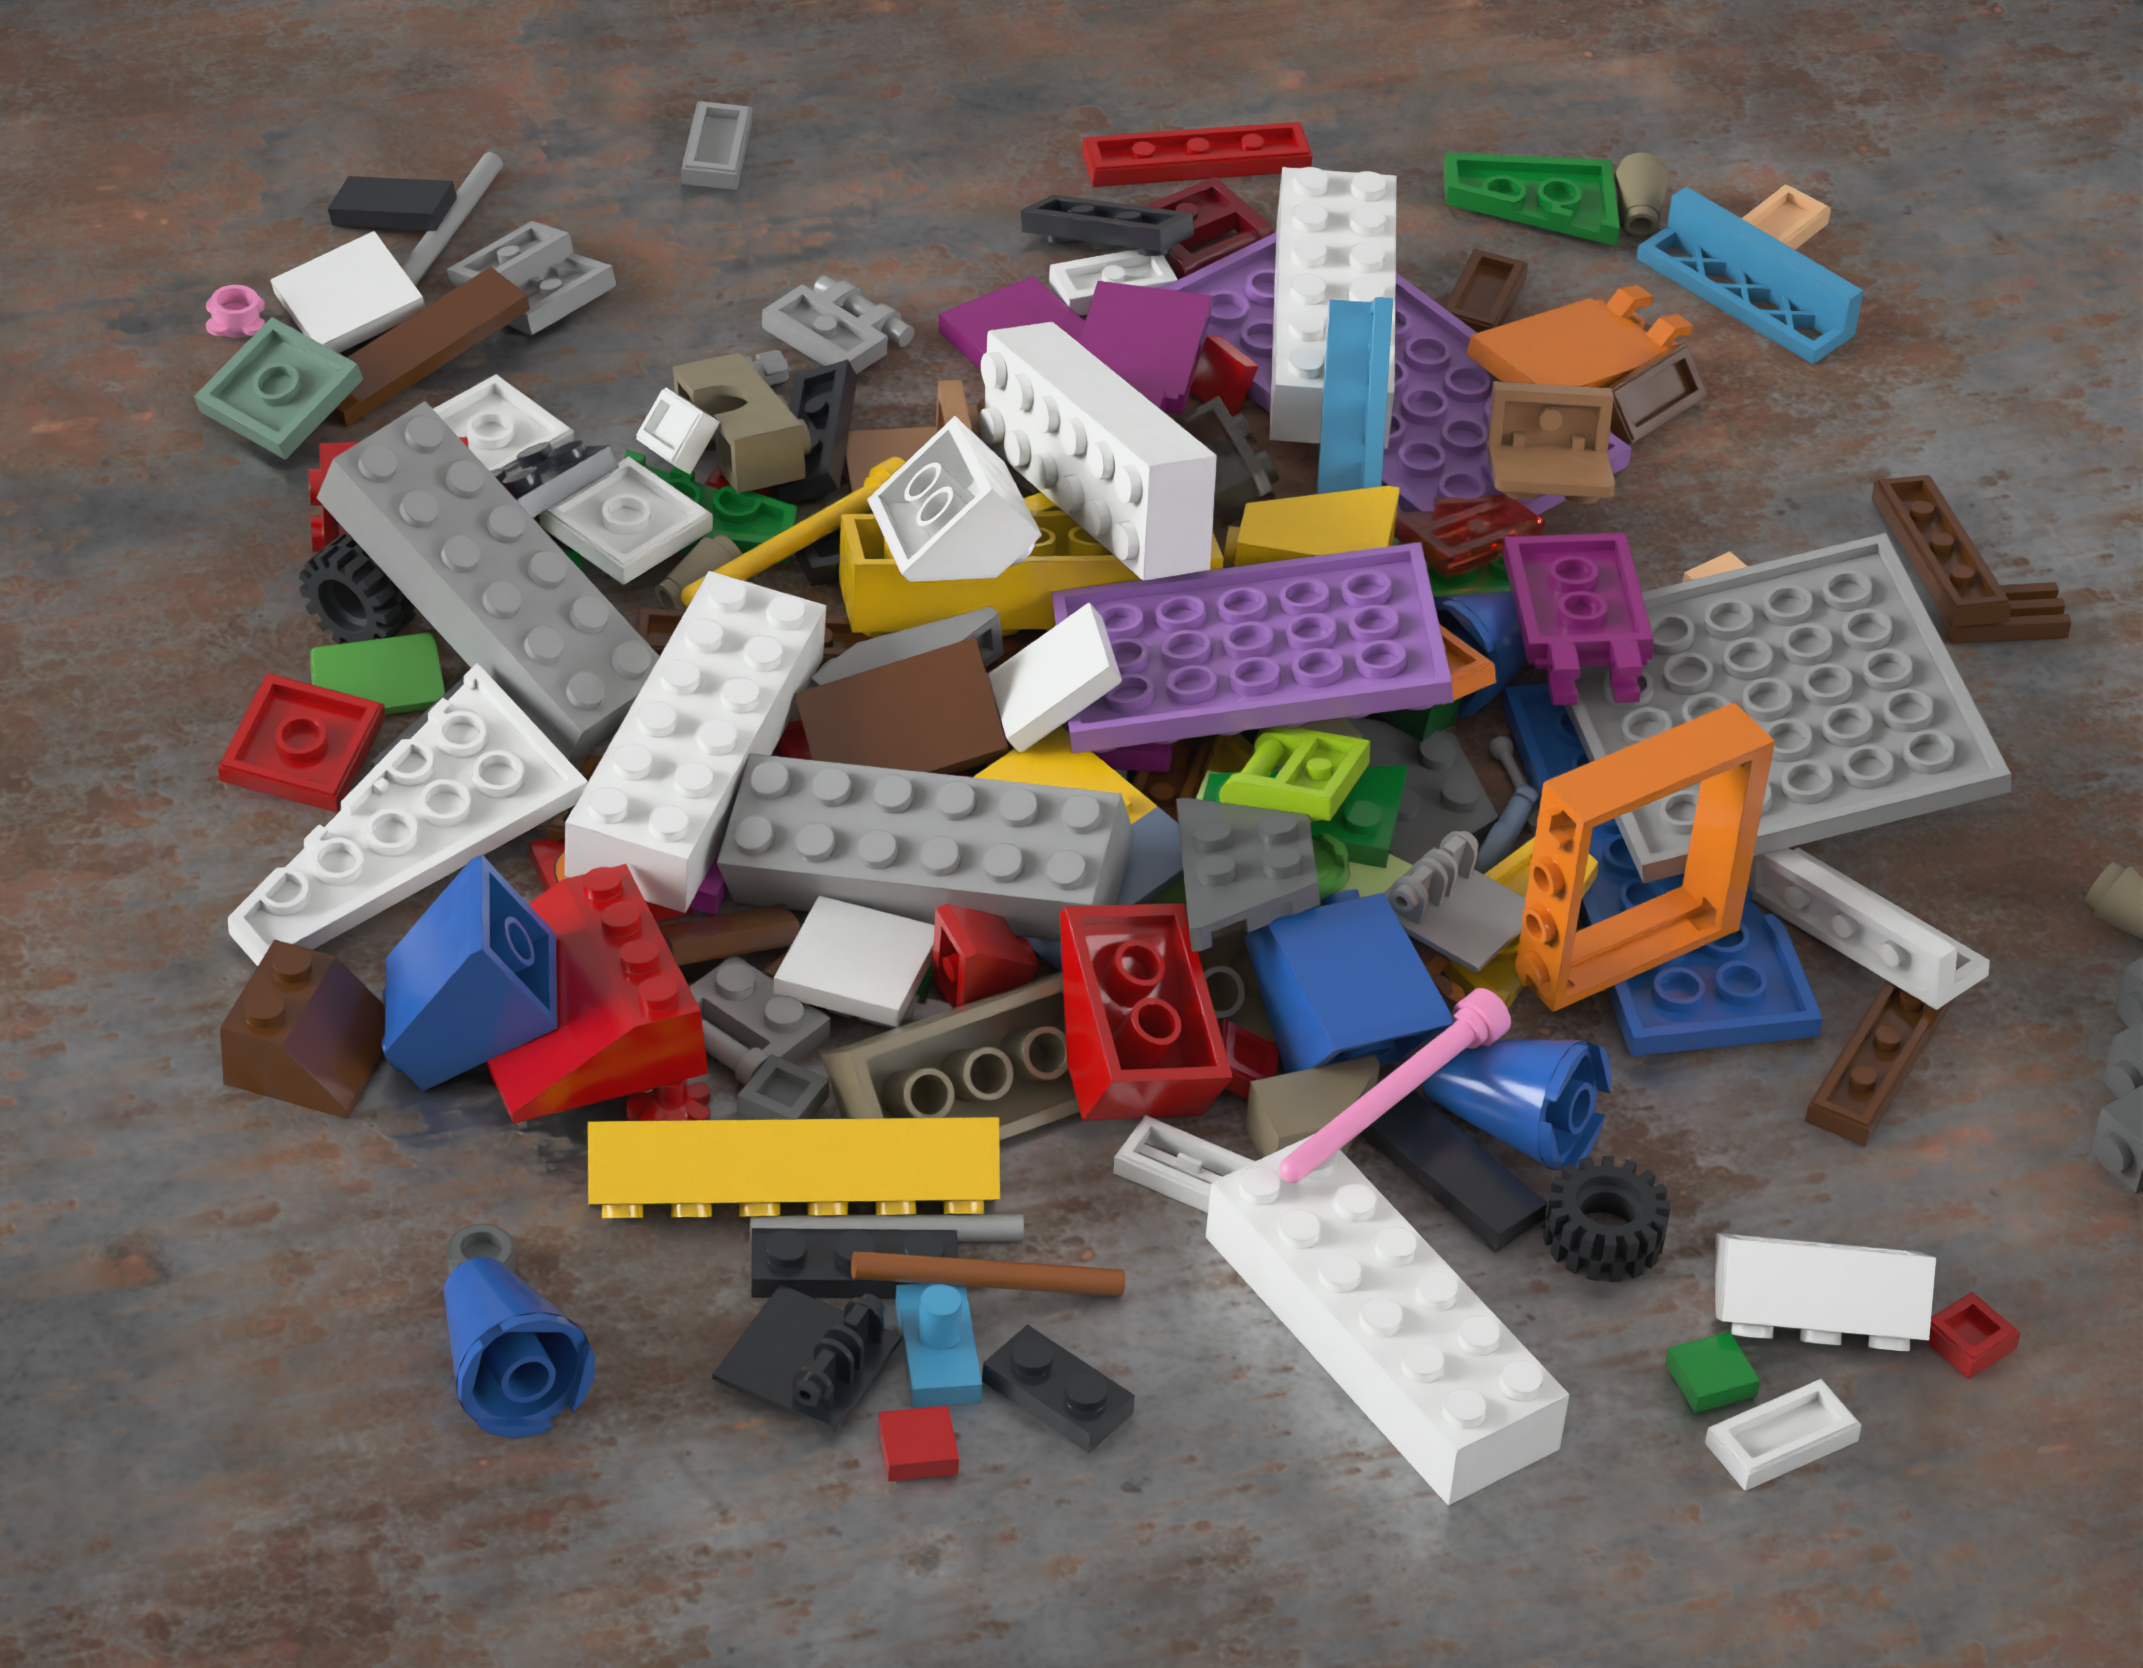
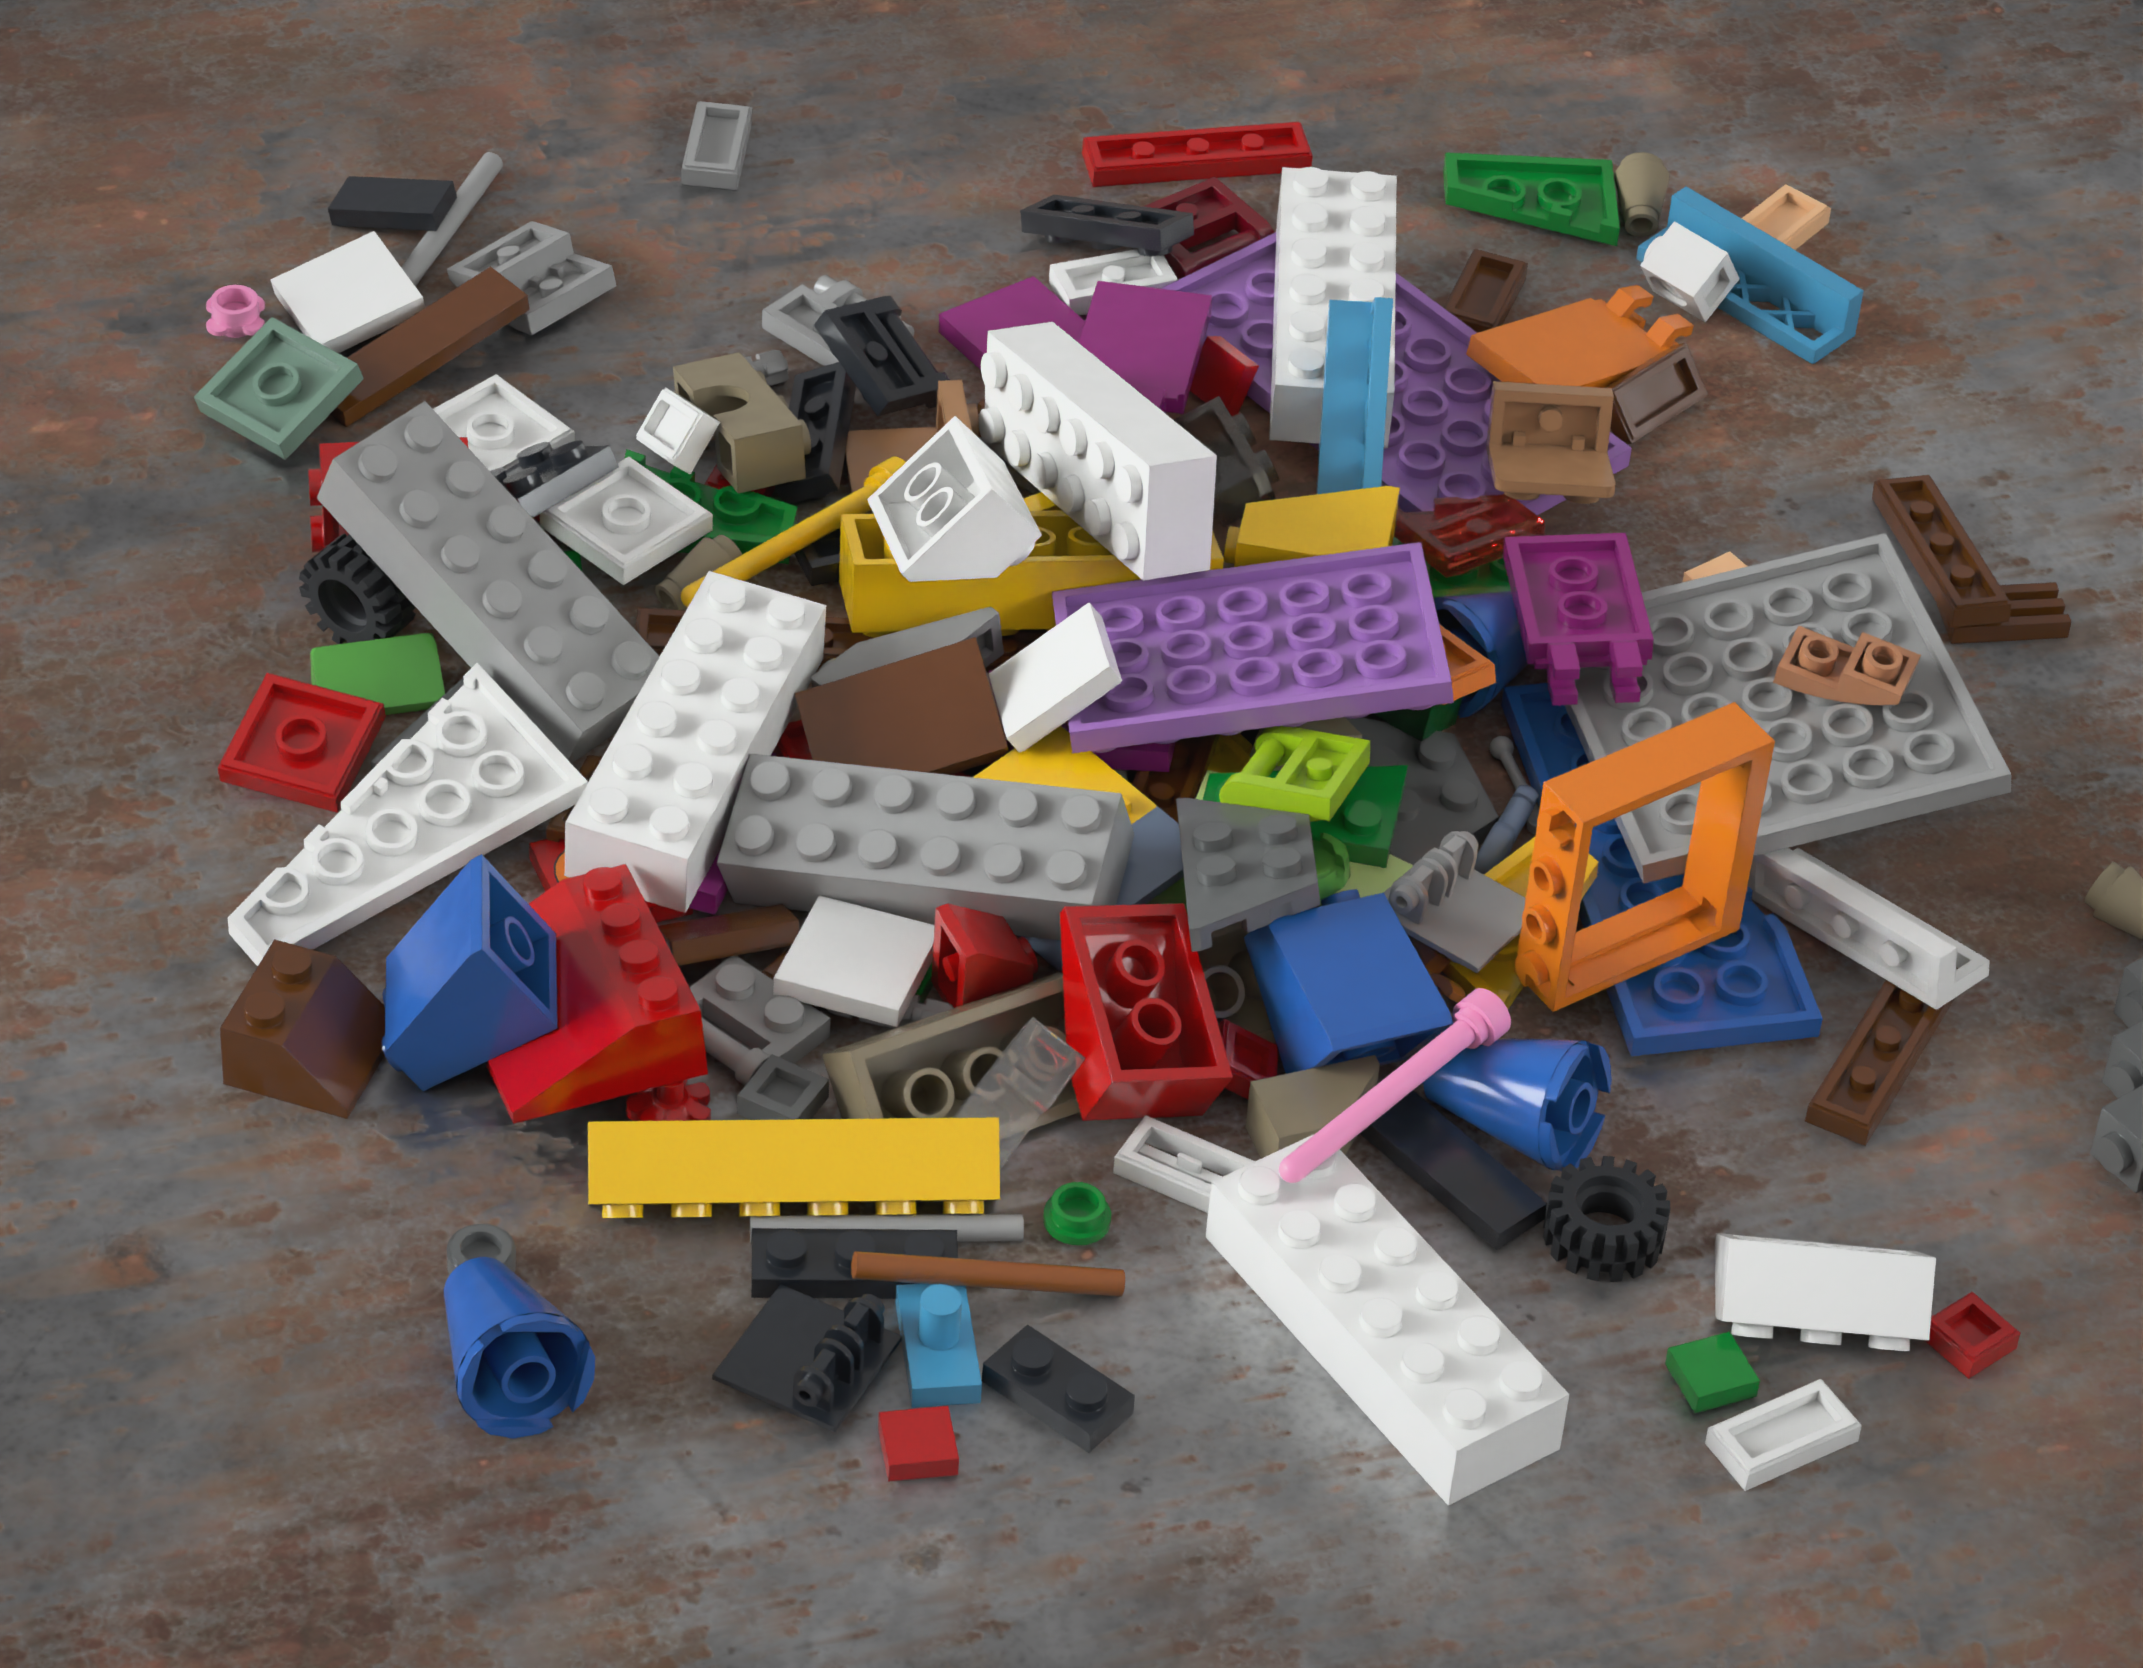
(880, 355): none -> black plate
(1022, 1084): none -> clear slope
(1077, 1214): none -> green plate
(1689, 271): none -> white brick
(1863, 674): none -> nougat slope

